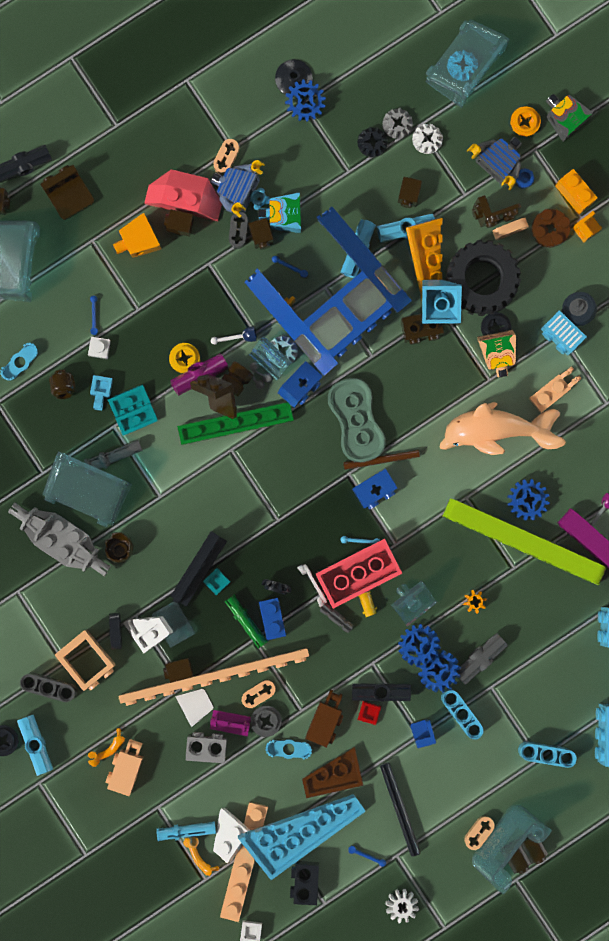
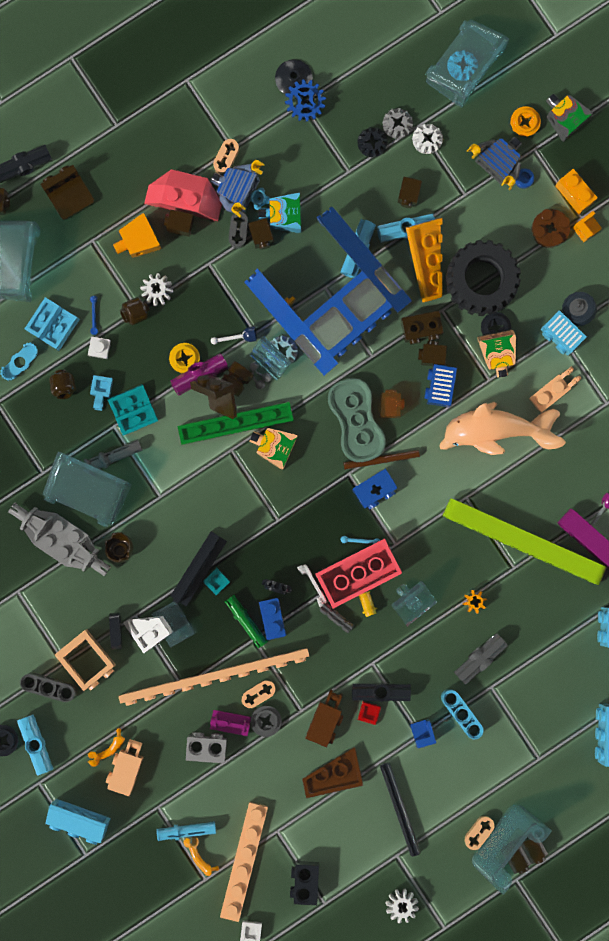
(52, 324): none -> medium azure slope
(77, 821): none -> medium azure slope
(134, 311): none -> dark brown head
(164, 287): none -> white gear
(178, 670): dark brown brick -> none
(195, 705): white sticker -> none
(227, 833): white wing -> none
(274, 446): none -> torso
(290, 839): medium azure wing -> none
(291, 388): blue brick -> none
(301, 749): medium azure piece -> none
(303, 273): blue hinge -> none
(352, 850): blue hinge -> none
(391, 404): none -> clear orange brick
(411, 644): blue gear -> none
(432, 354): none -> dark brown brick
(441, 302): medium azure slope -> none
(441, 385): none -> blue brick
(446, 675): blue gear -> none
(487, 218): dark brown bracket -> none
(510, 228): light nougat beam -> none
(526, 490): blue gear -> none
(555, 759): medium azure beam -> none

